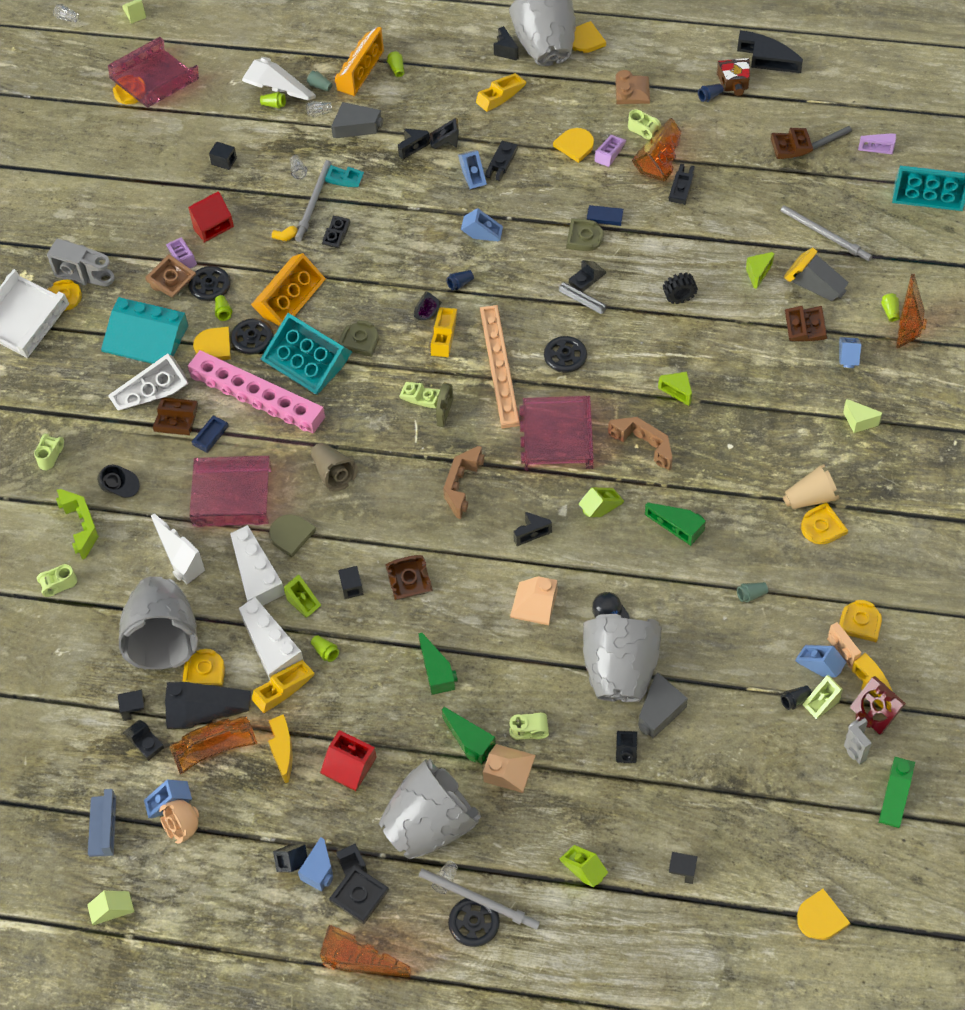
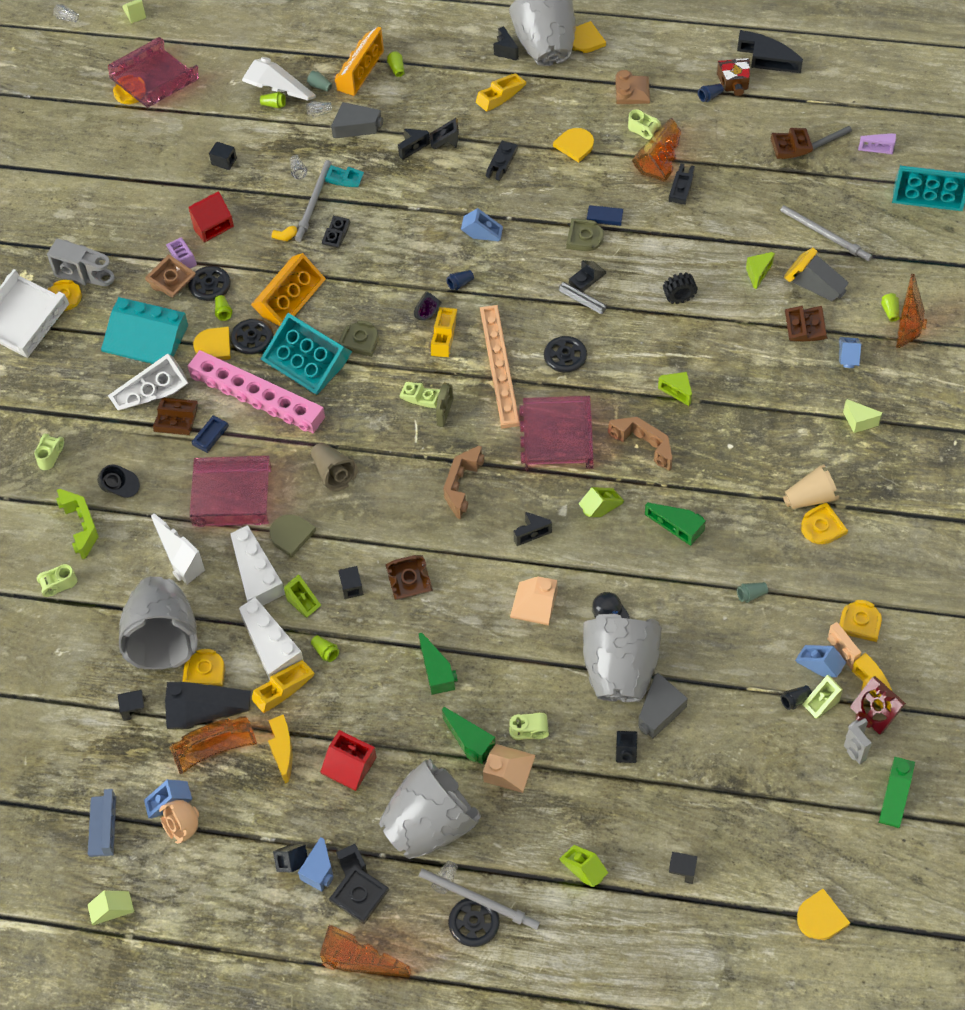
(143, 739): black slope -> none
(472, 169): medium blue slope -> none
(607, 151): lavender slope -> none

